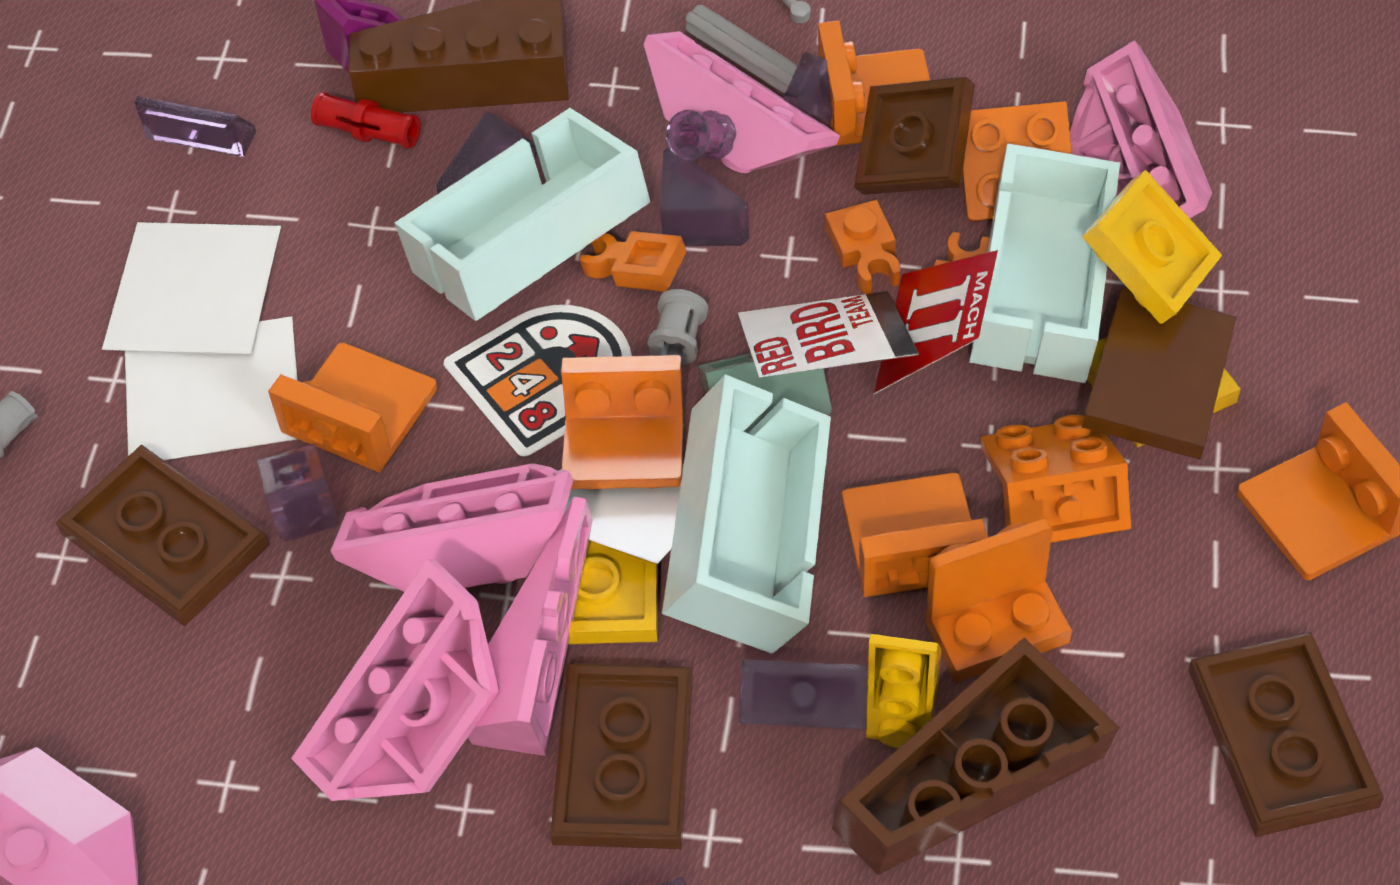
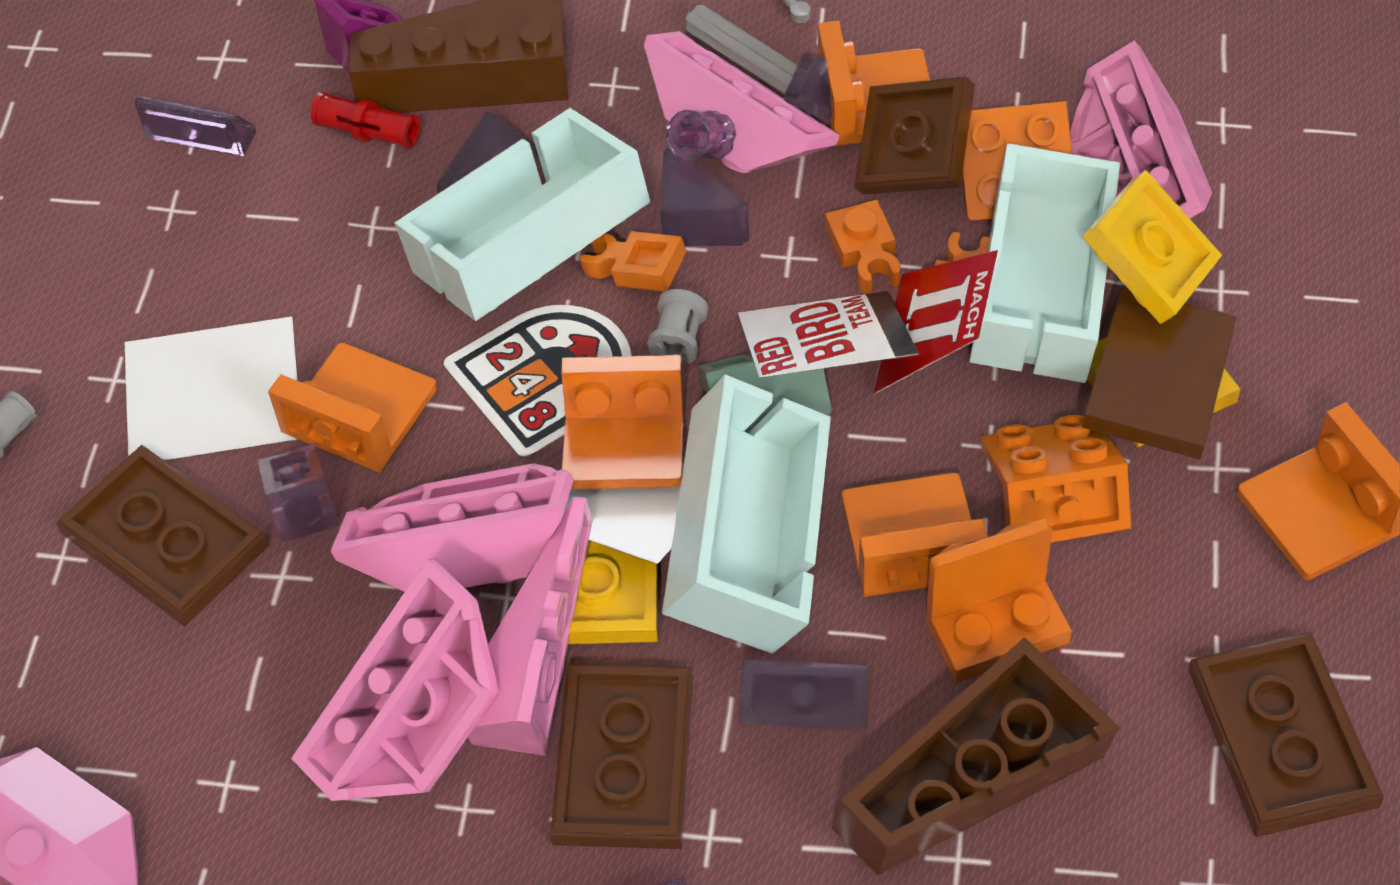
(192, 288): white sticker -> none
(900, 687): yellow slope -> none

